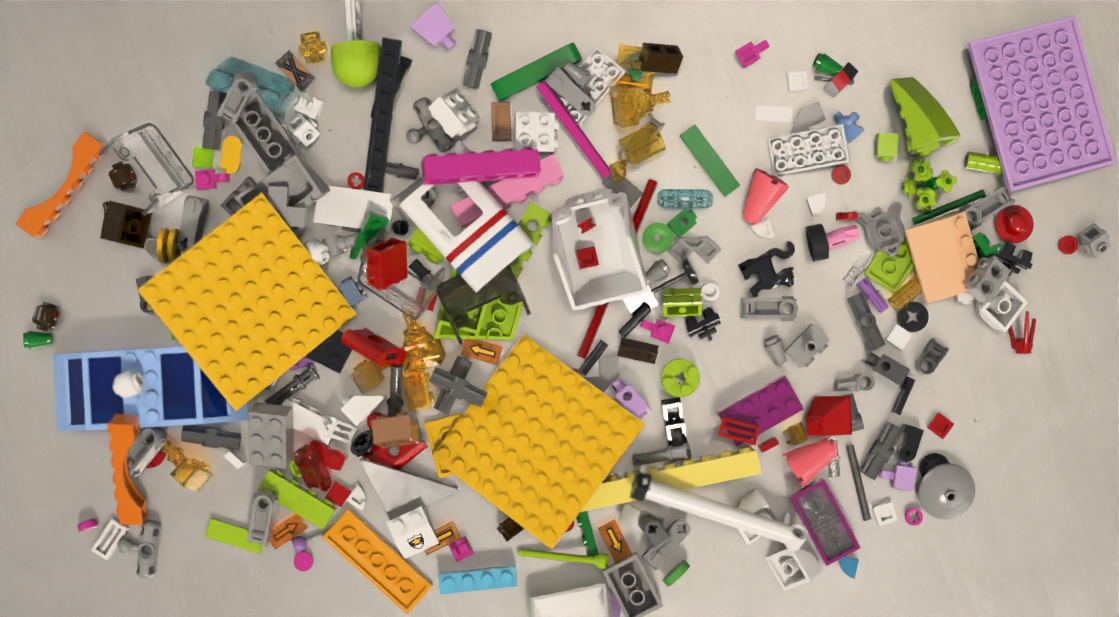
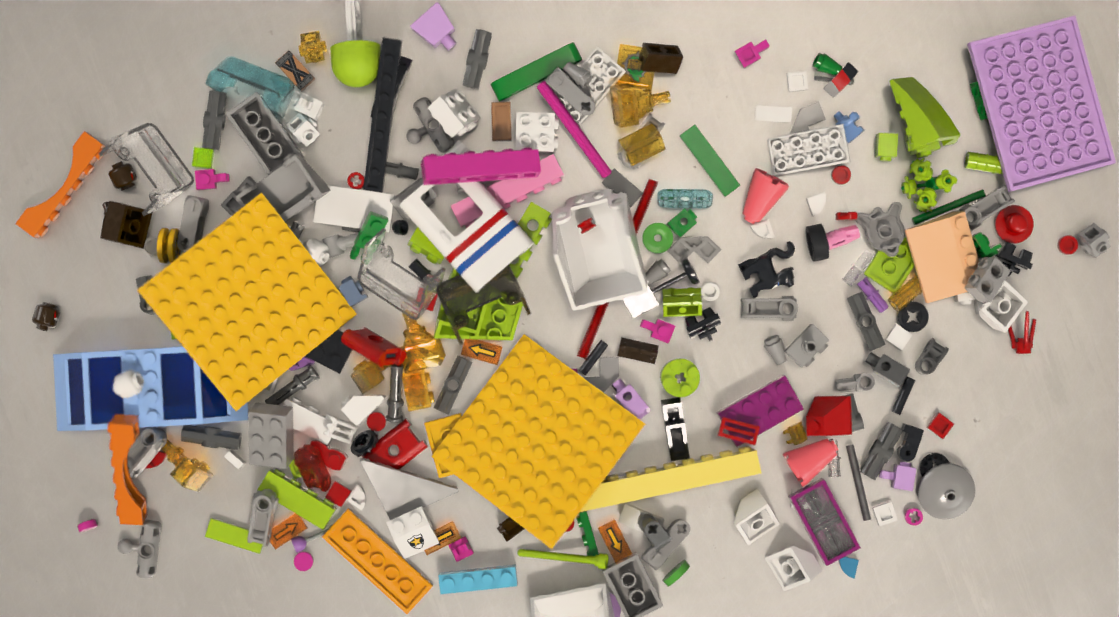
(36, 339): green cone -> none
(102, 536): white tile -> none
(231, 154): yellow tile -> none
(238, 96): light grey piece -> none
(293, 216): light grey tile -> none
(386, 263): red brick -> none
(395, 430): medium nougat brick -> none
(458, 387): dark grey piece -> none
(586, 258): red tile -> none
(619, 170): clear yellow tile -> none
(634, 321): black piece -> none
(645, 488): white piece -> none
(670, 453): light grey pin -> none
(768, 444): red tile -> none

